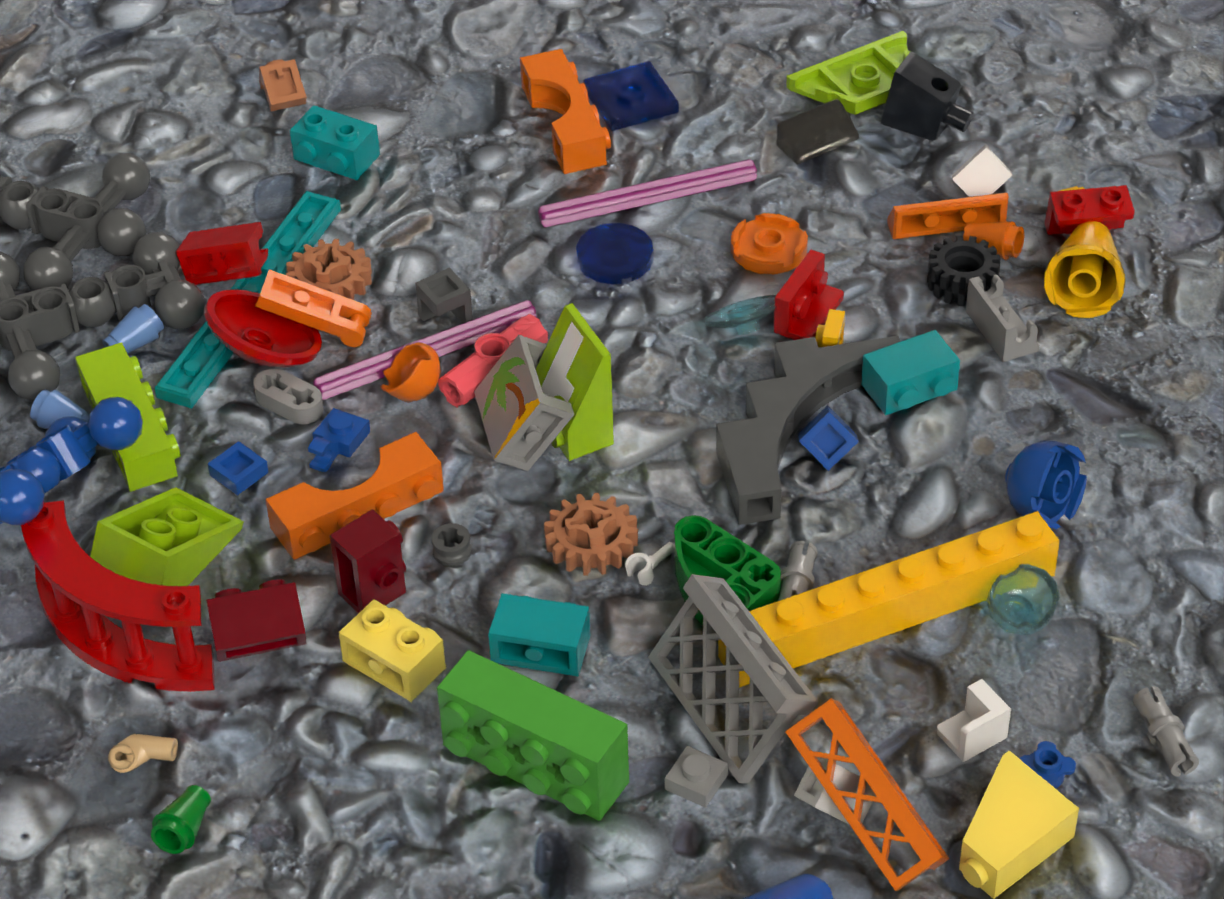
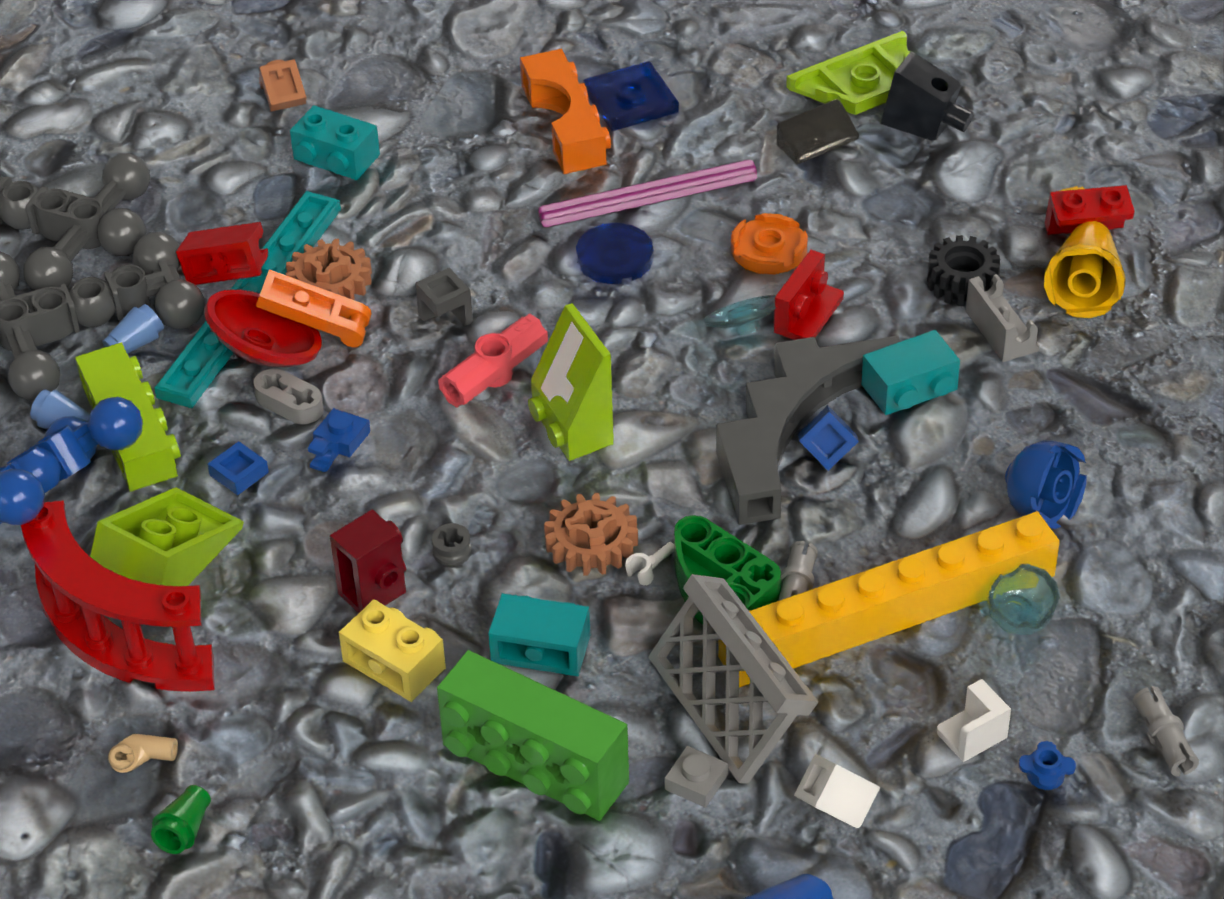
(256, 620): dark red brick -> none
(308, 515): orange arch -> none
(413, 373): orange hair -> none
(443, 342): axle -> none
(515, 411): light grey panel -> none
(833, 331): yellow plate -> none
(880, 781): orange fence -> none
(946, 215): orange slope -> none
(982, 173): white panel -> none
(1004, 236): orange cone -> none
(1014, 827): light yellow slope -> none

